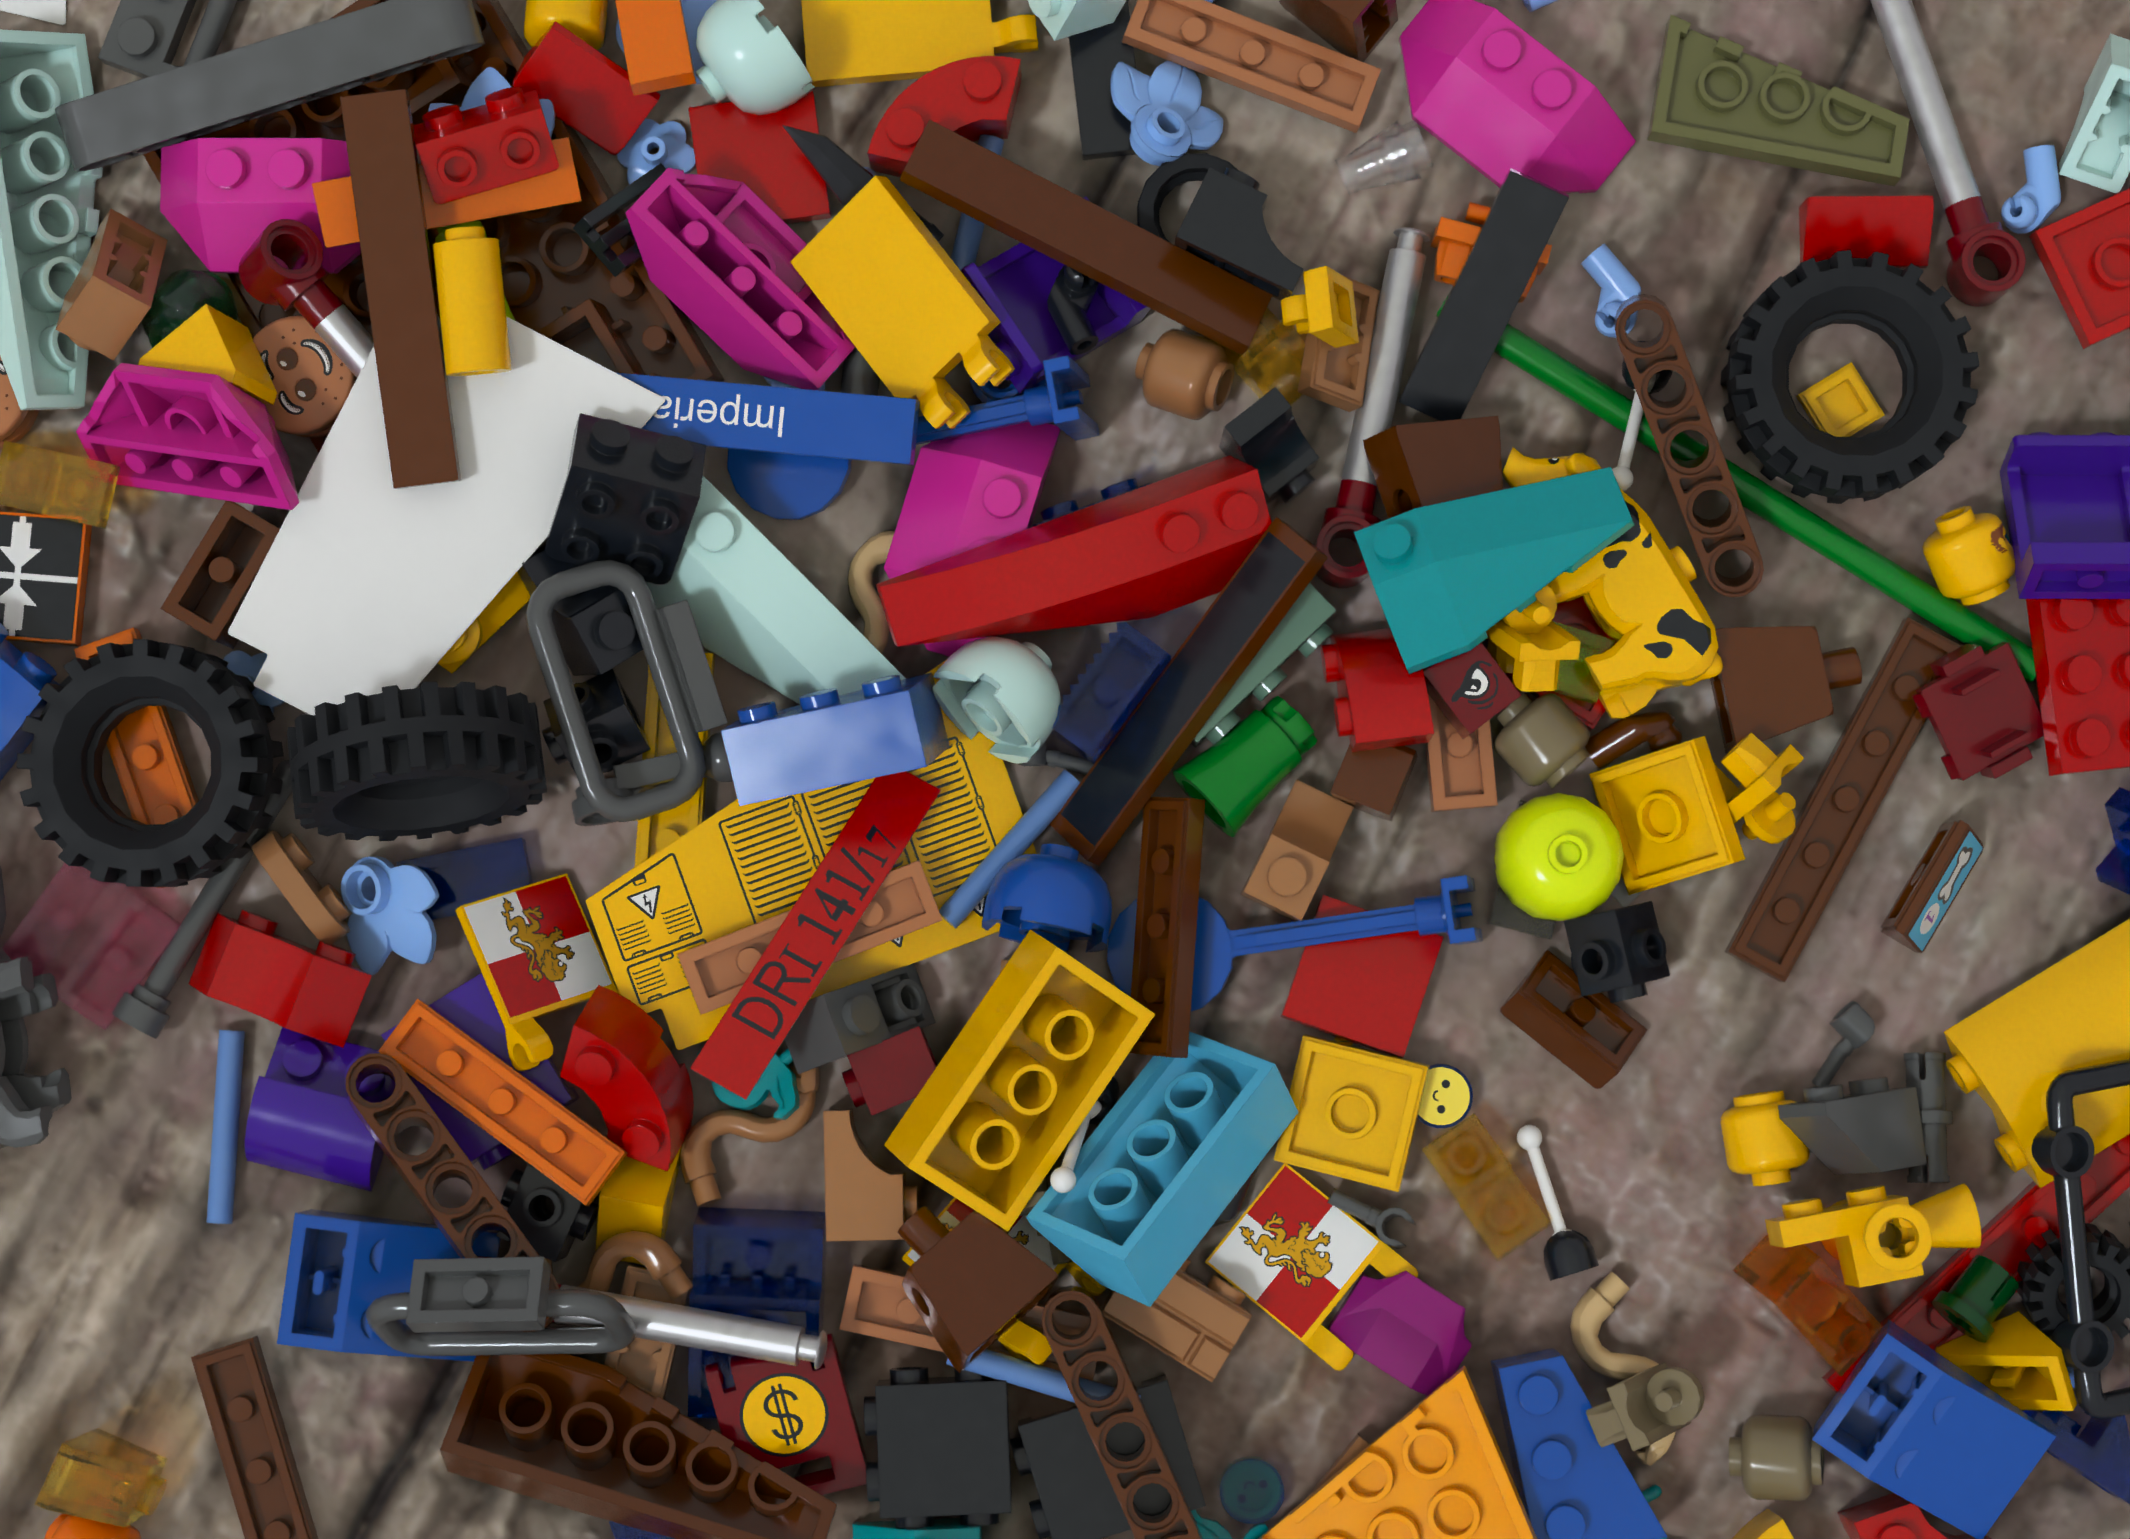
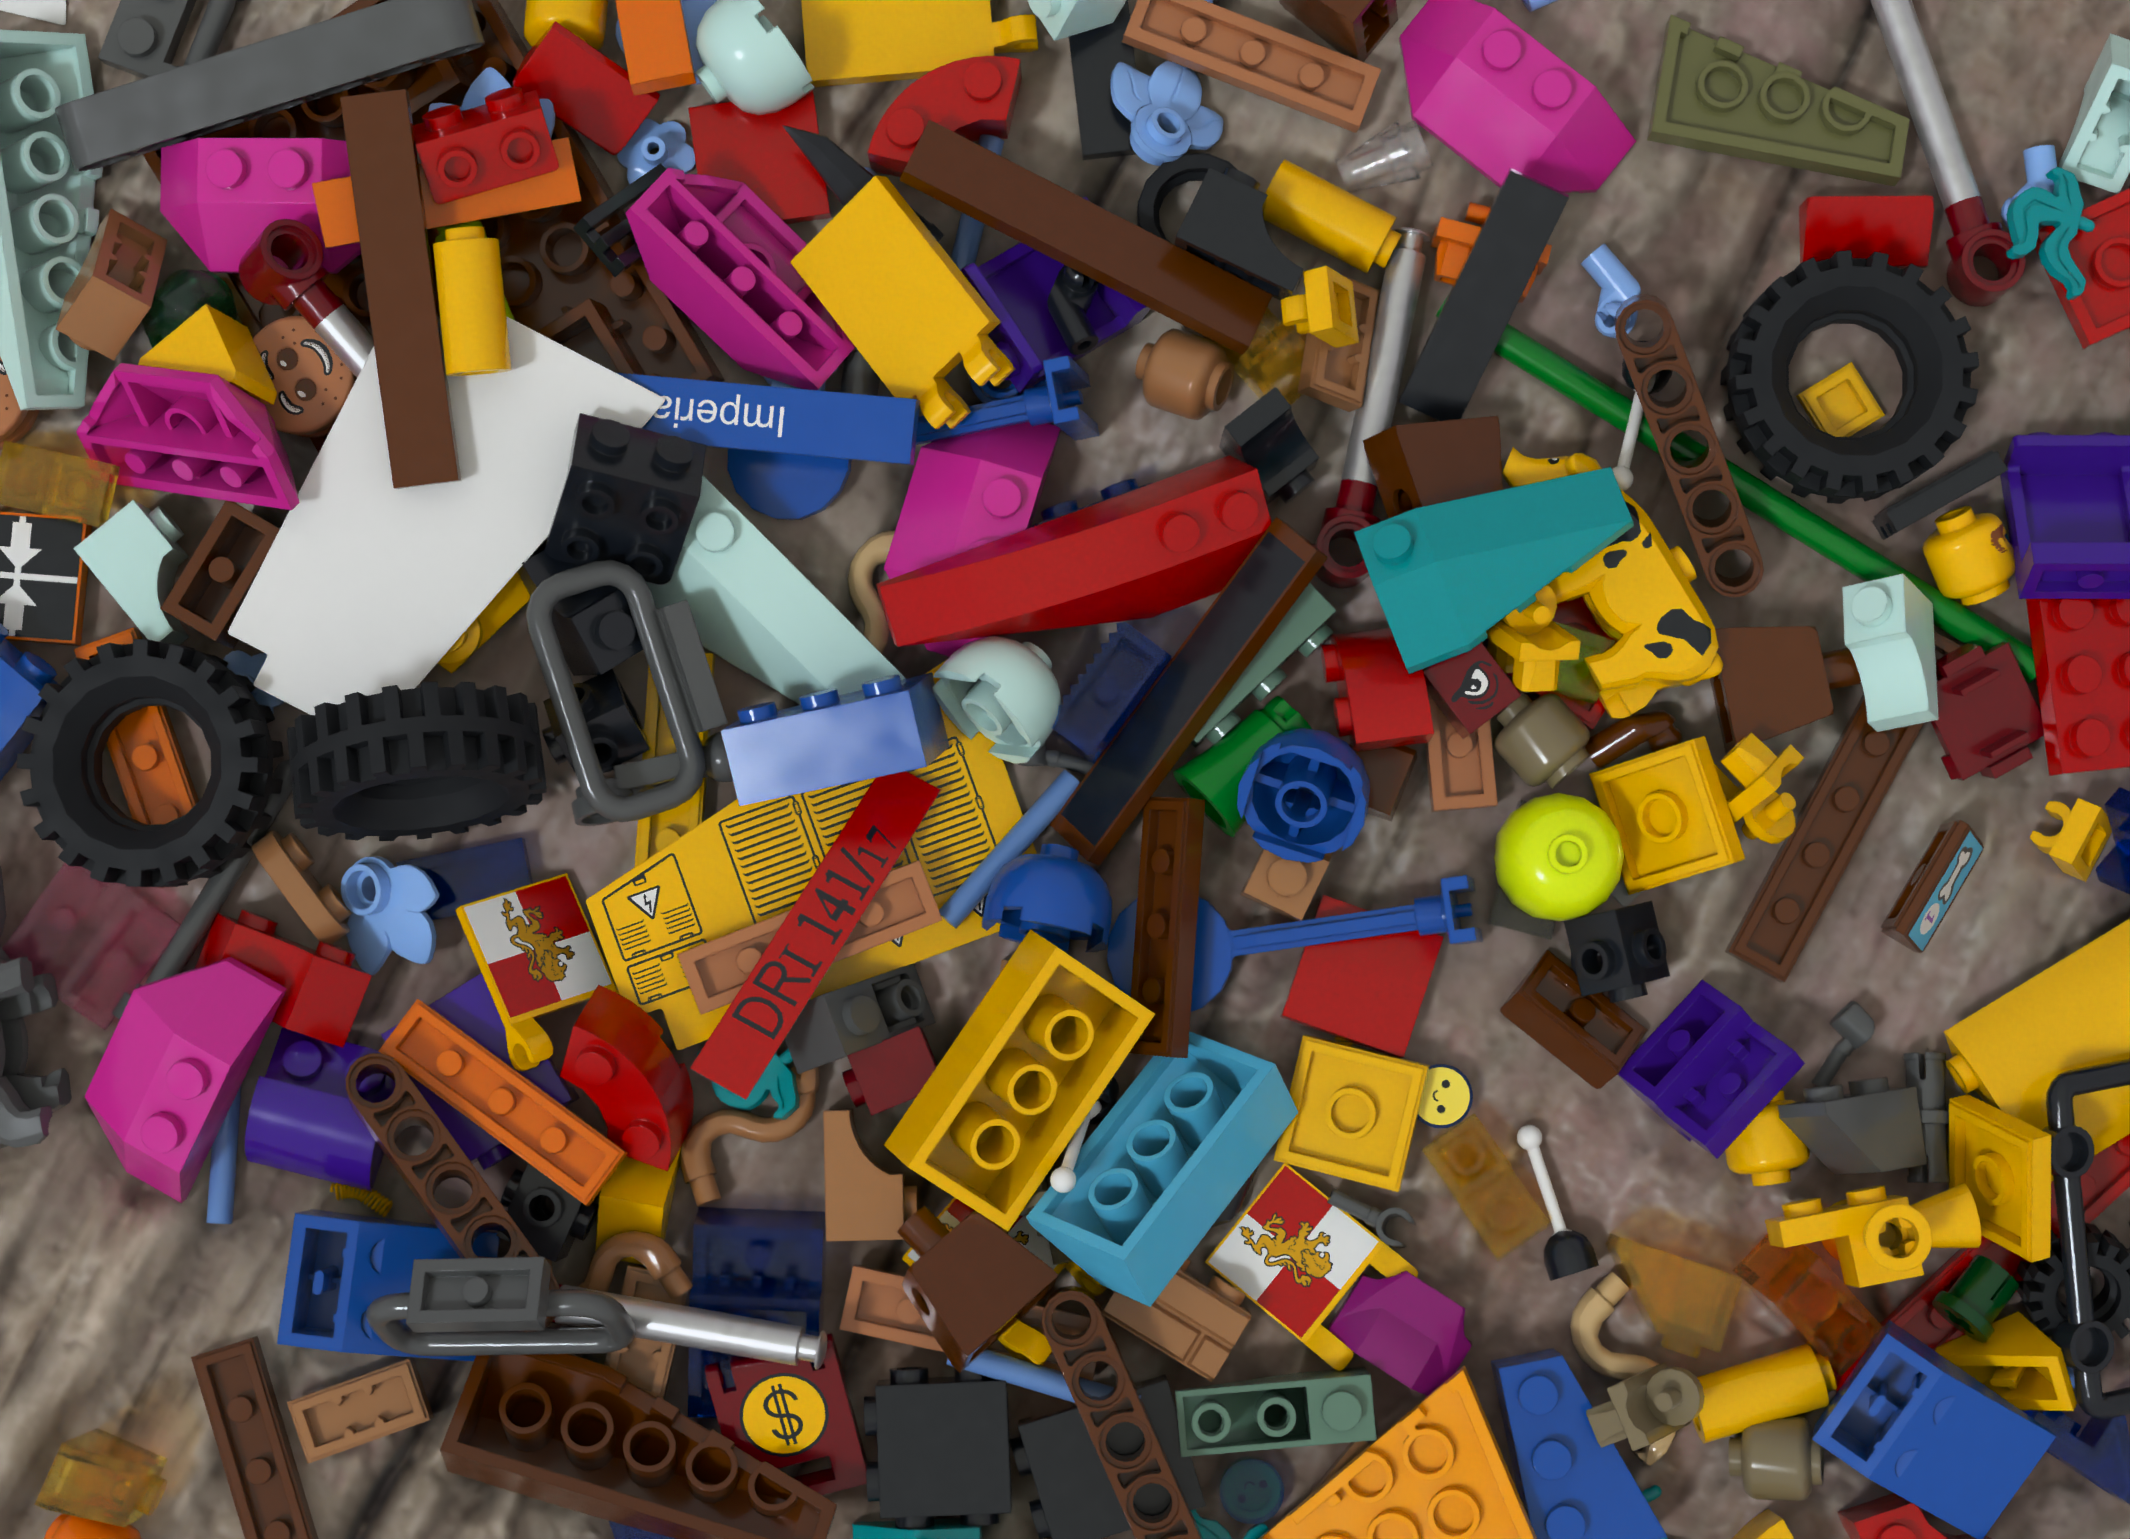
(137, 564): none -> light aqua arch
(180, 1068): none -> dark pink wedge
(345, 1192): none -> yellow leg
(360, 1410): none -> medium nougat plate
(1277, 1412): none -> sand green slope
(1304, 795): none -> blue cylinder
(1330, 218): none -> yellow brick
(1677, 1295): none -> clear yellow slope
(1709, 1069): none -> dark purple brick
(1763, 1391): none -> yellow brick
(1894, 650): none -> light aqua arch
(1939, 494): none -> black tile
(2007, 1173): none -> yellow plate
(2055, 209): none -> teal piece
(2080, 839): none -> yellow tile

